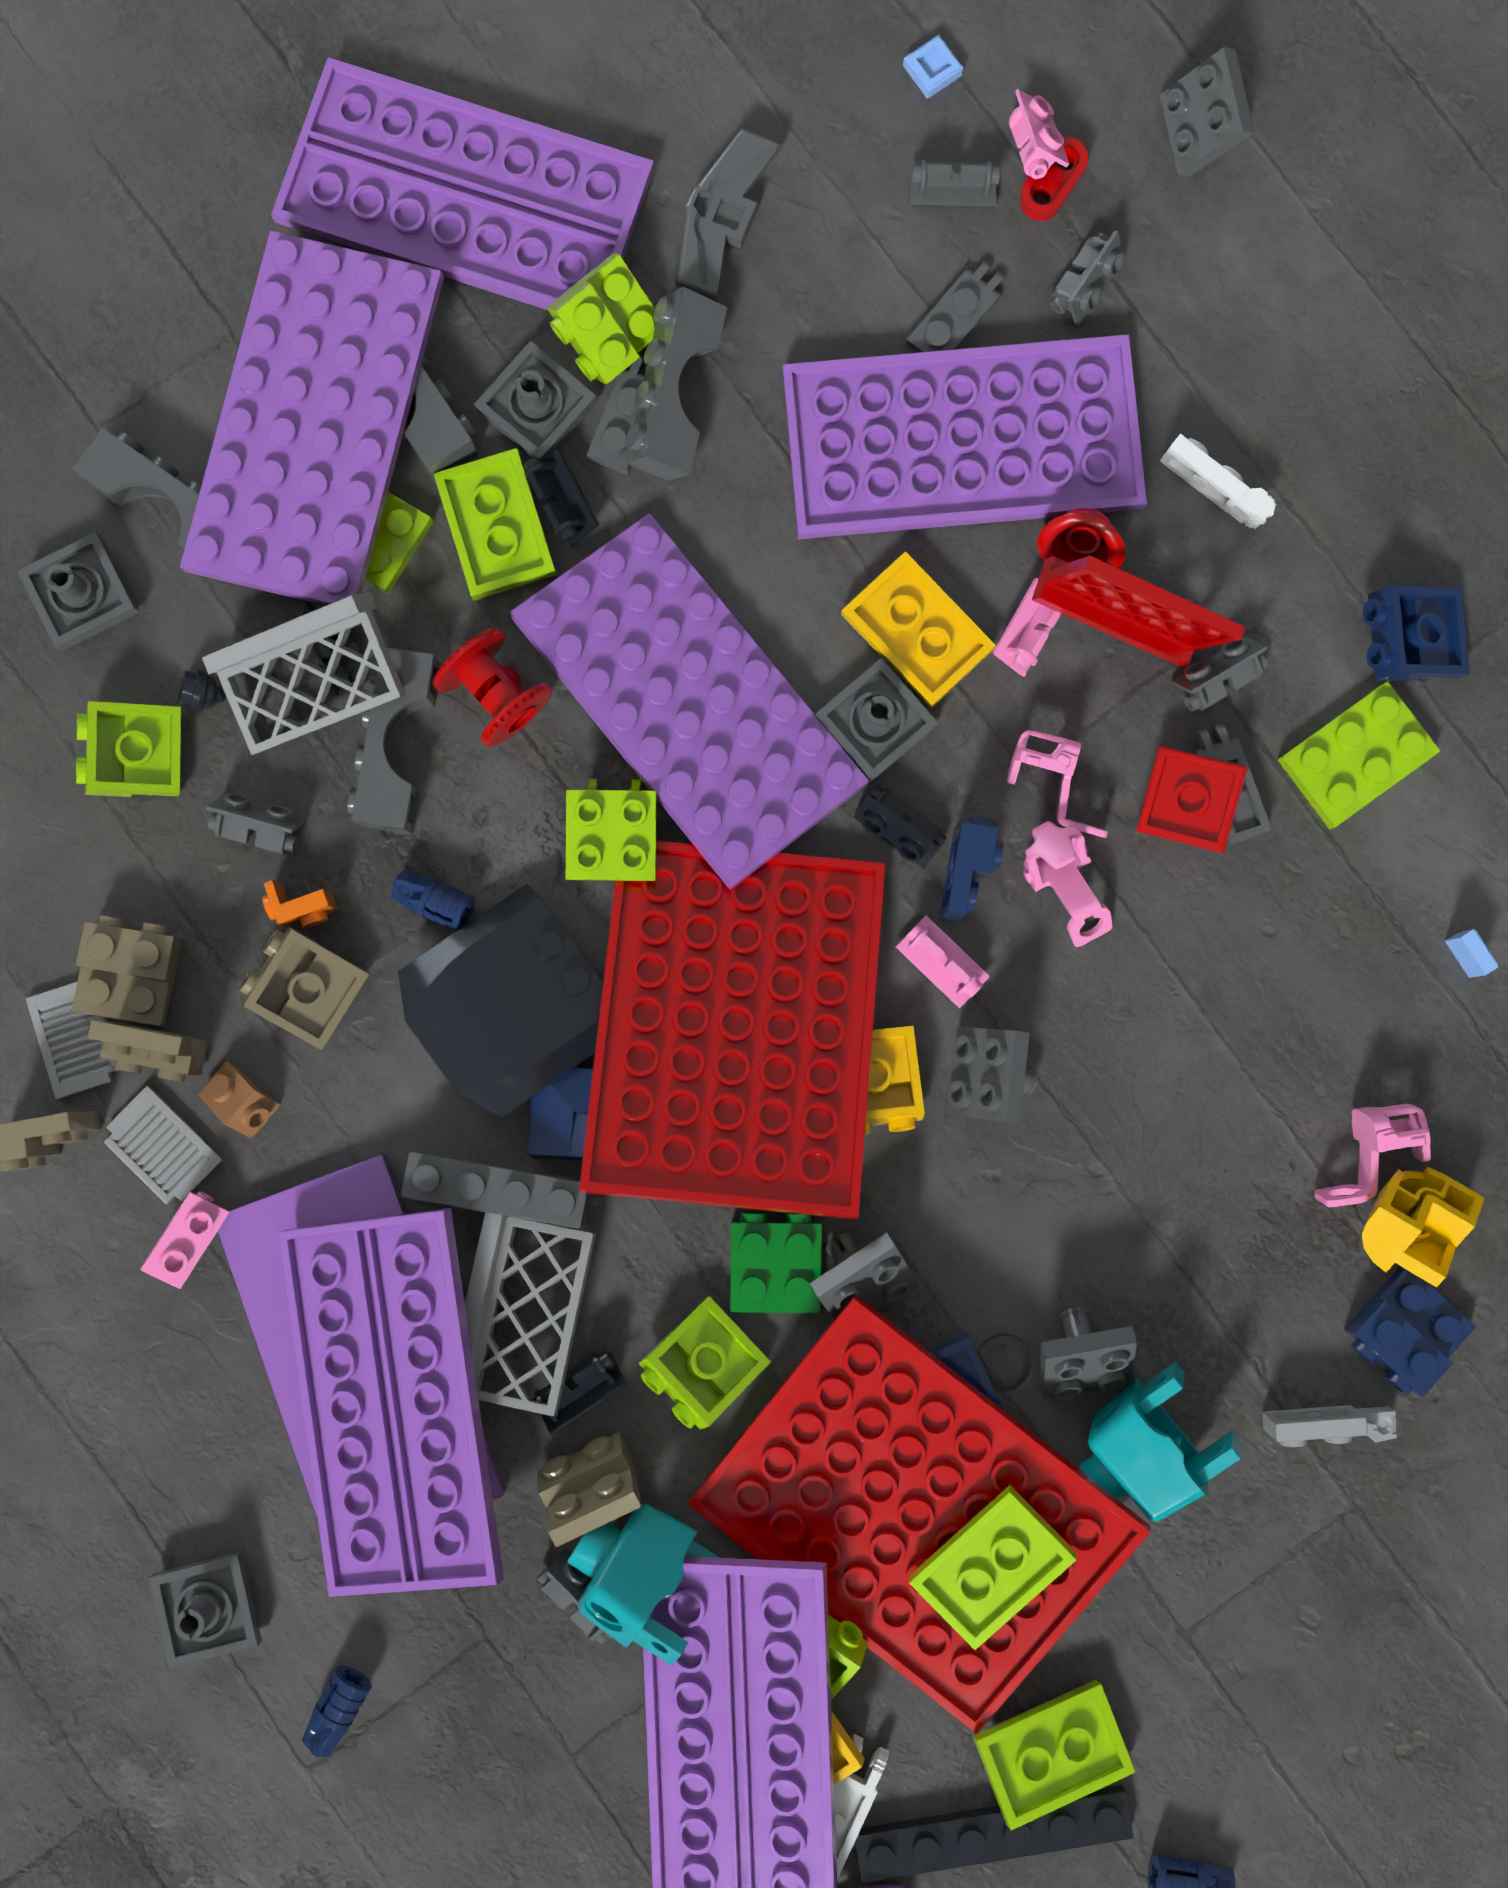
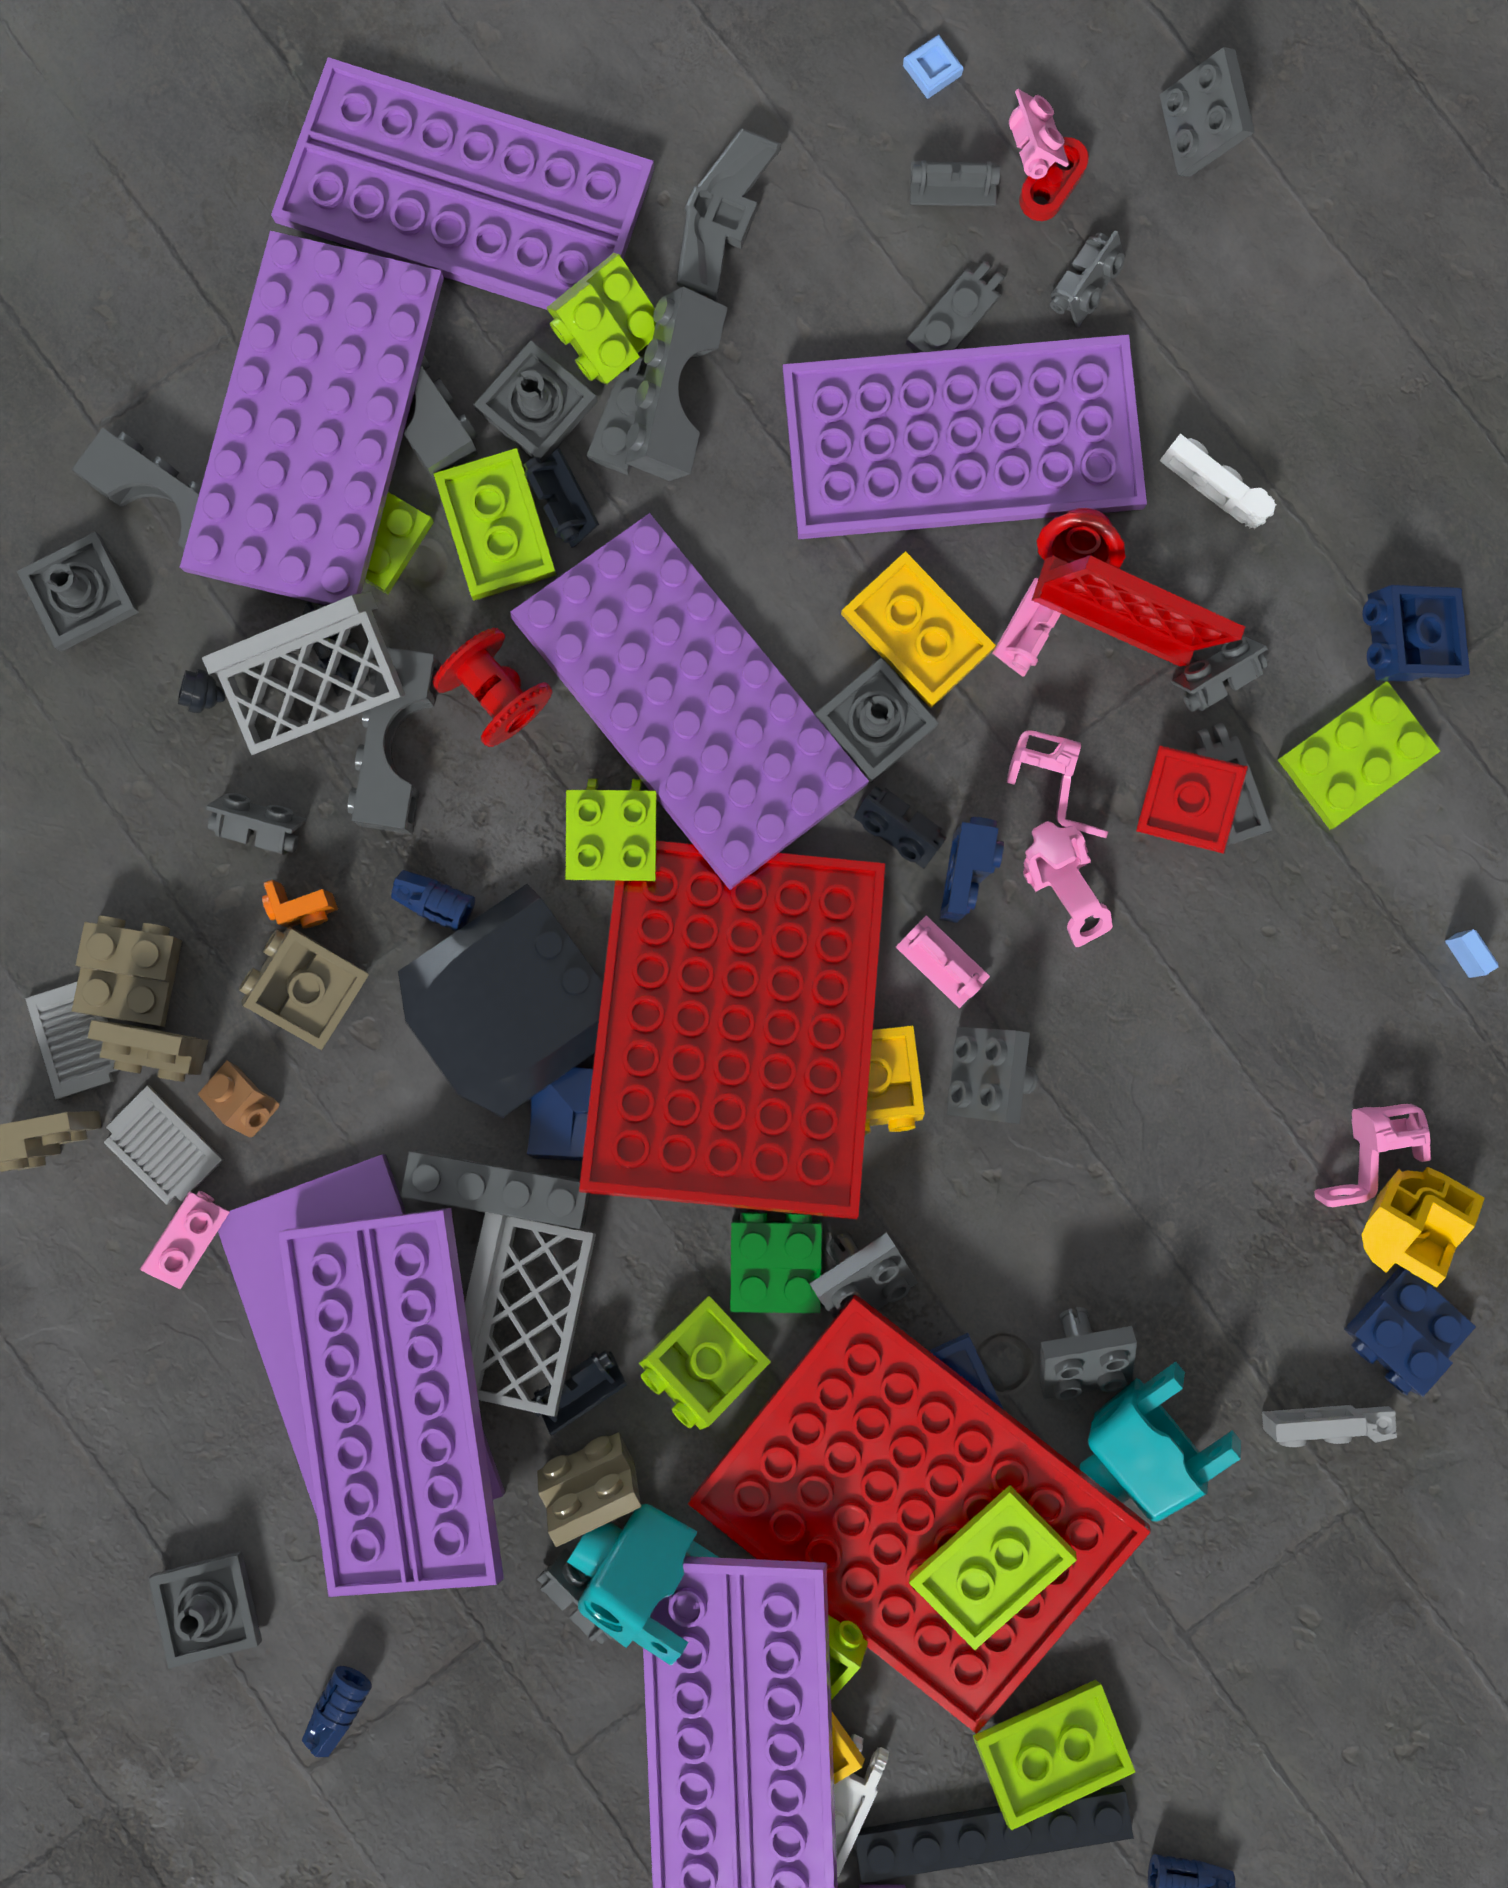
(129, 749): lime plate -> none

